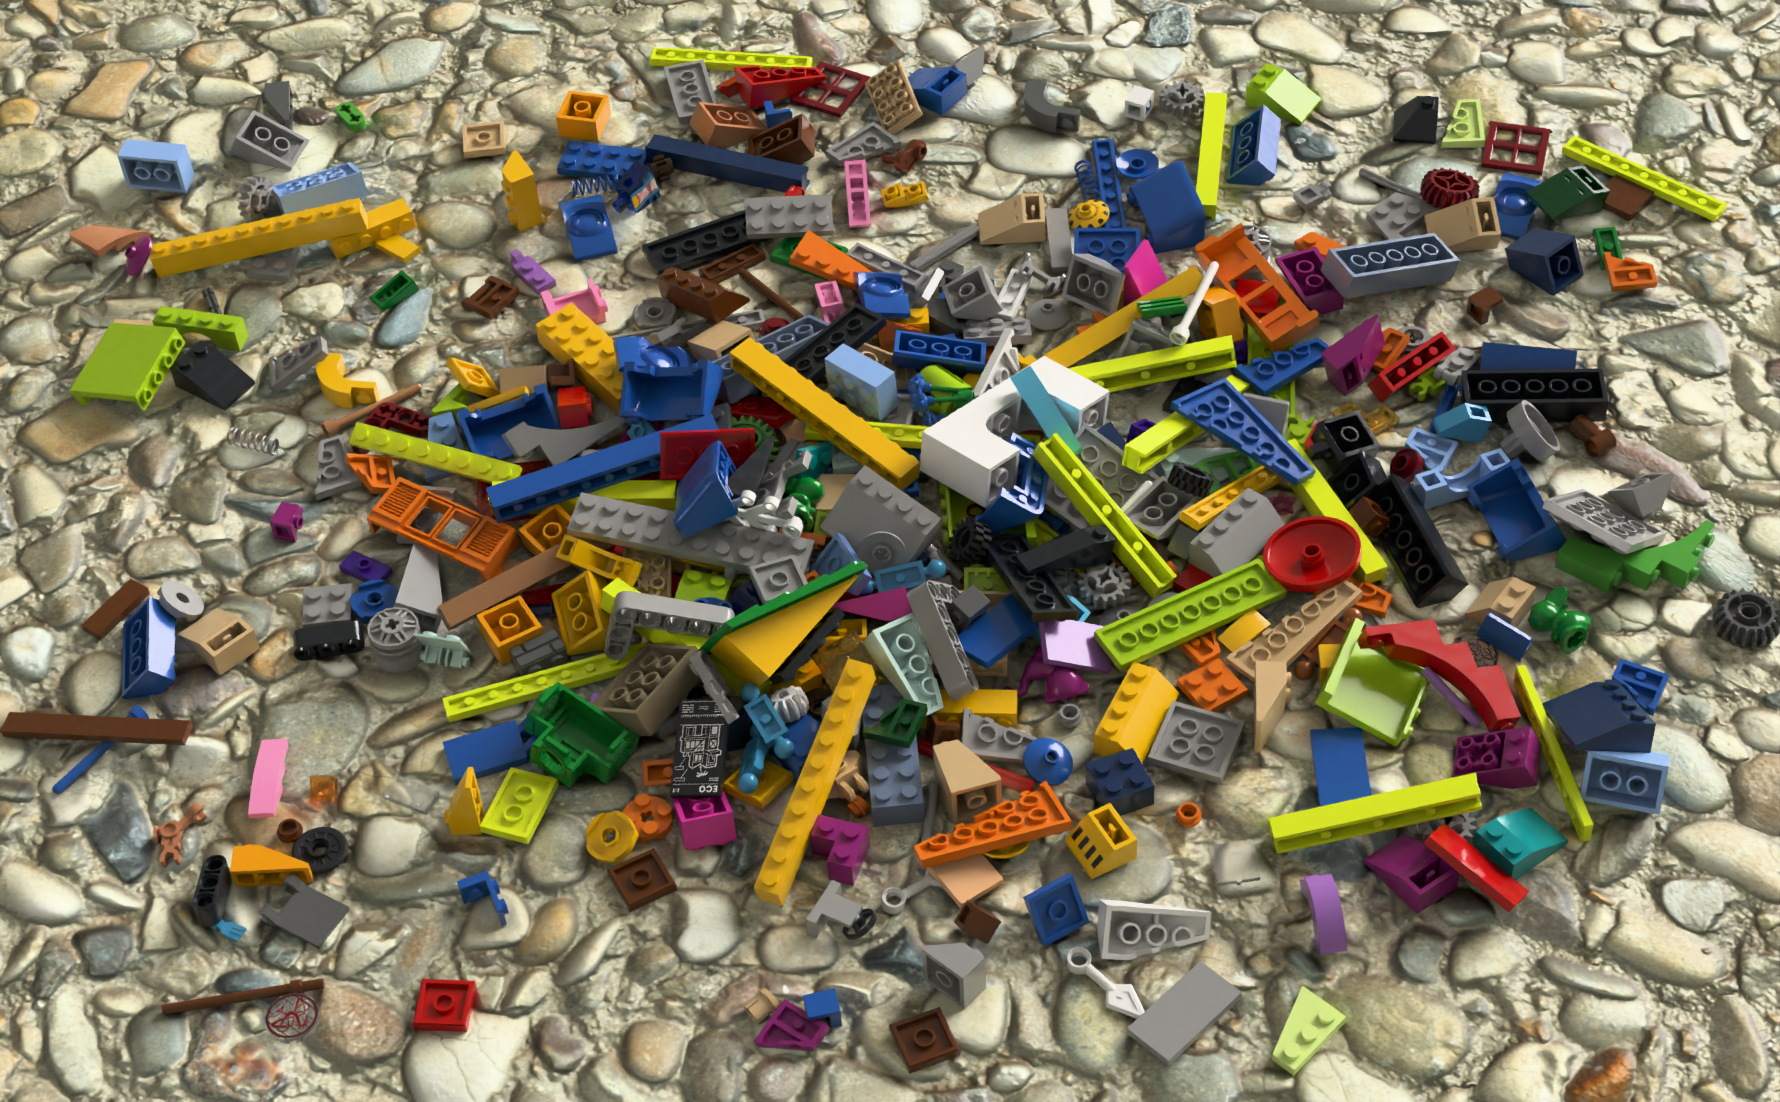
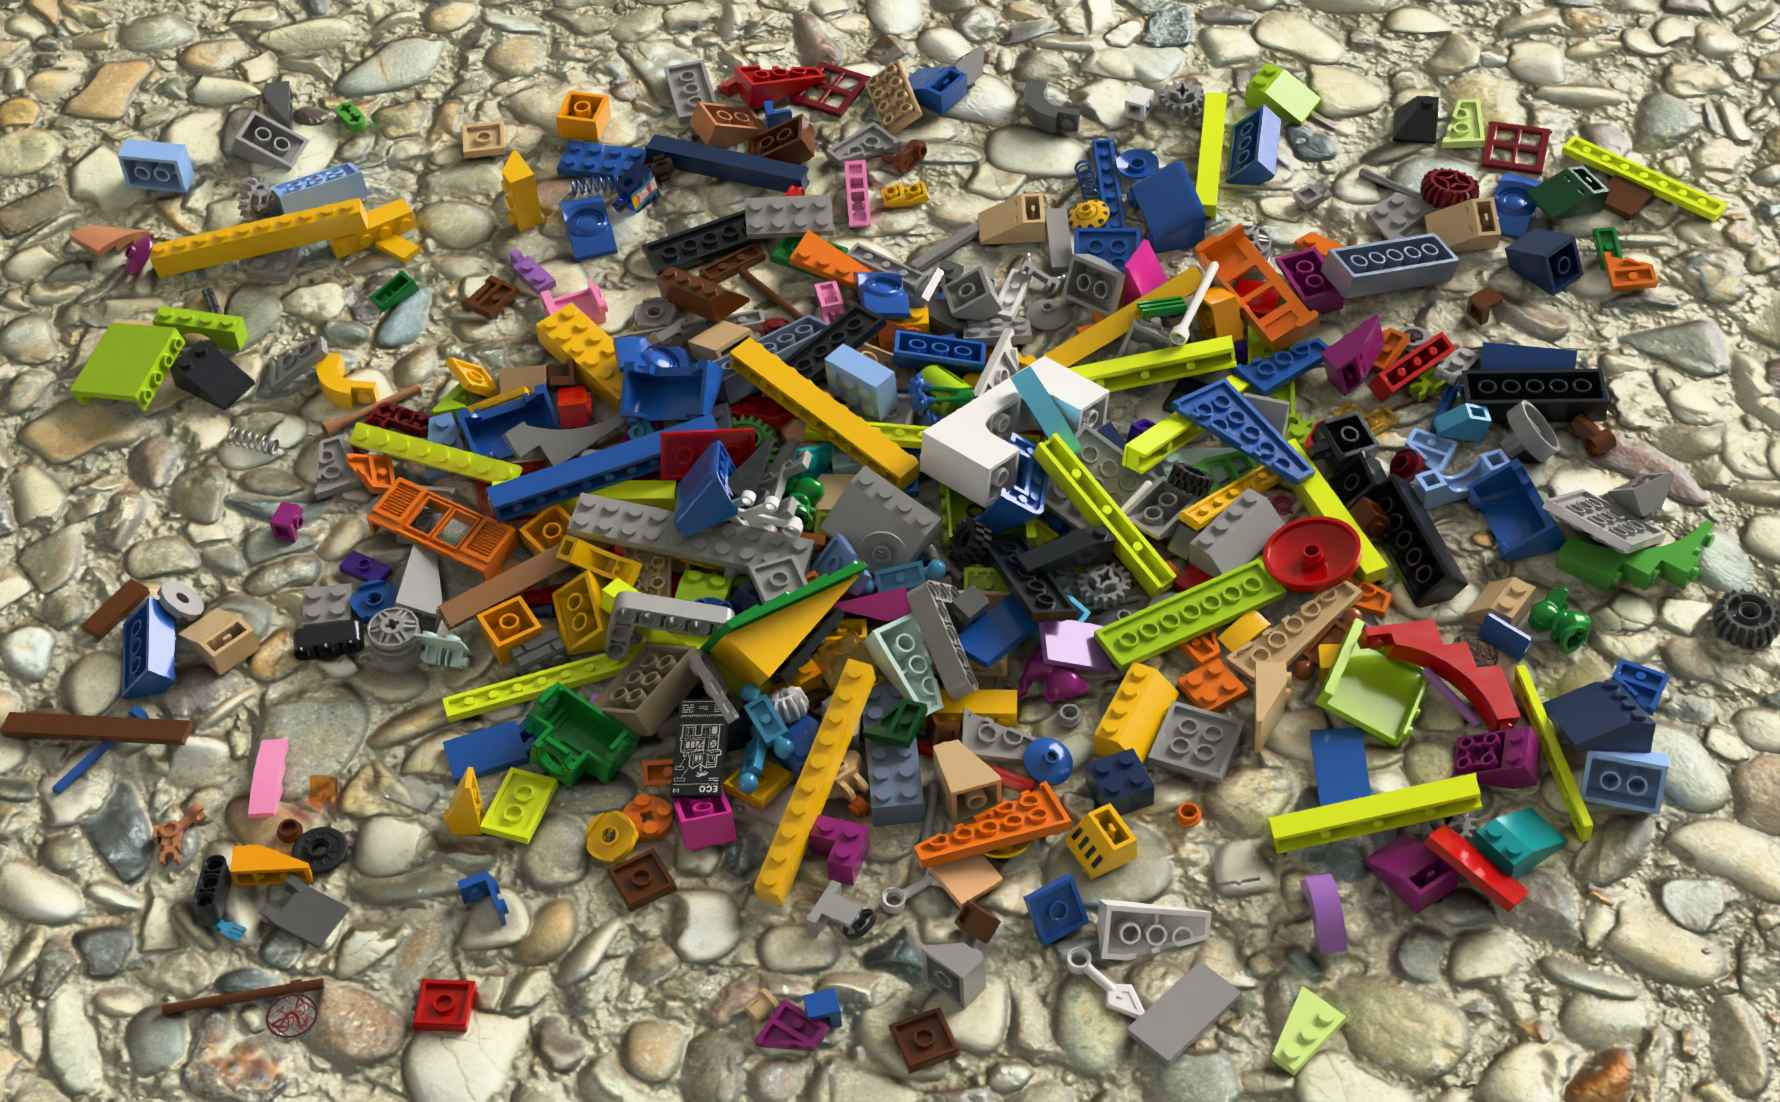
(725, 60): neon yellow tile -> none

